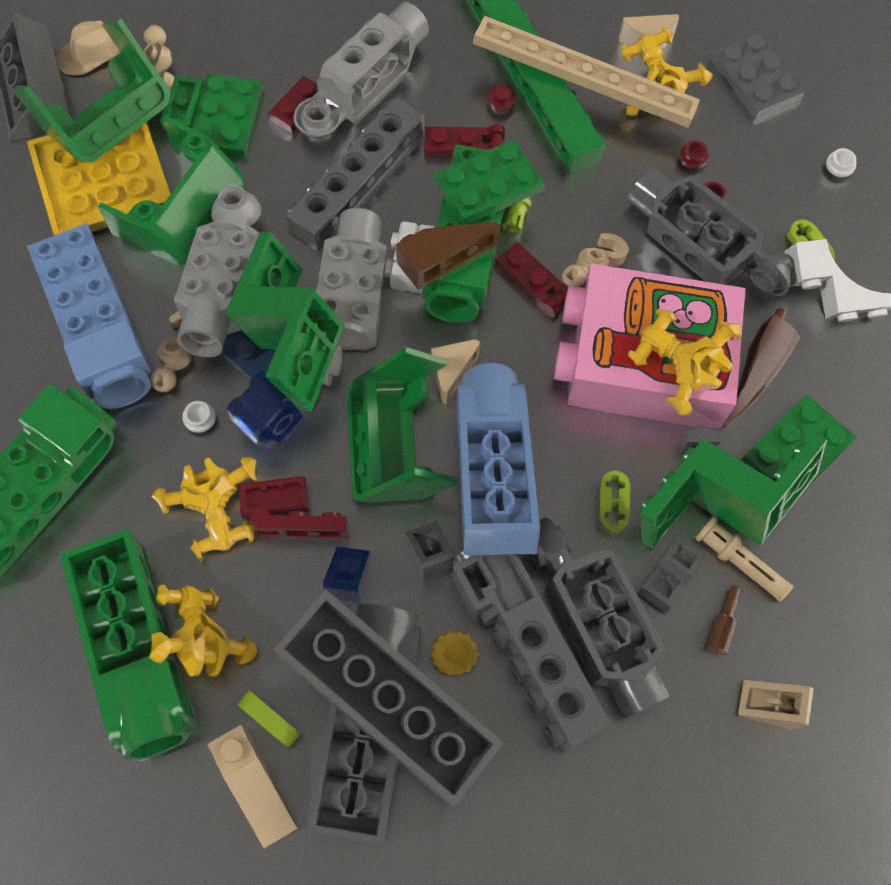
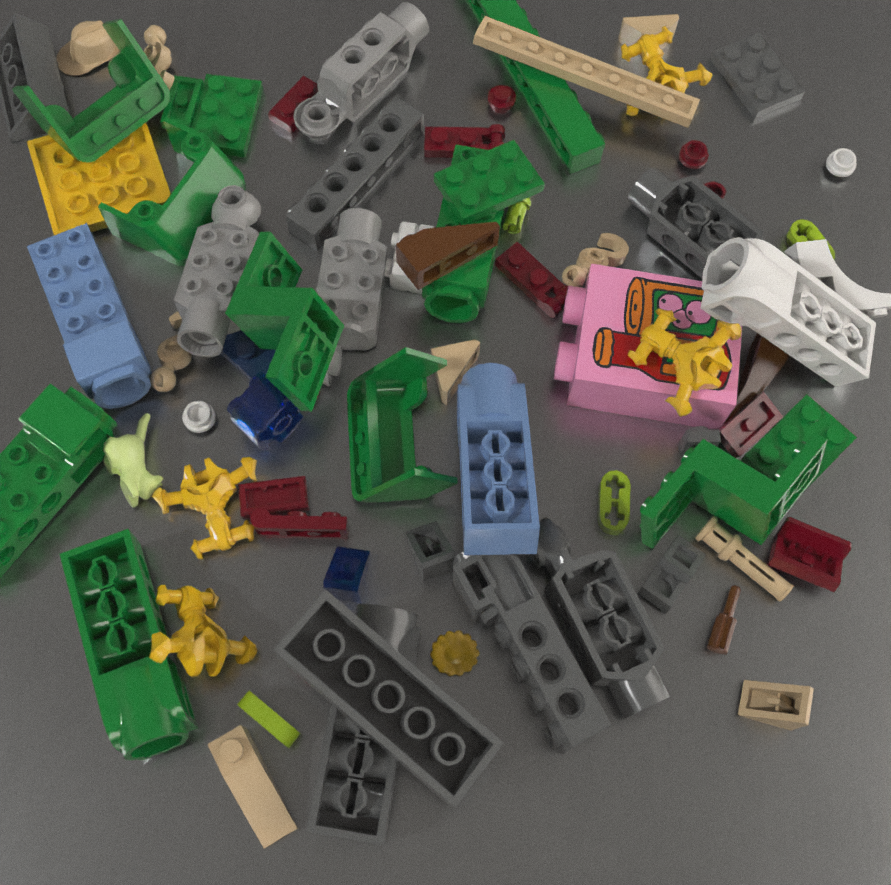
(127, 459): none -> yellowish green animal
(749, 424): none -> plate
(788, 309): none -> white brick
(809, 553): none -> dark red bracket

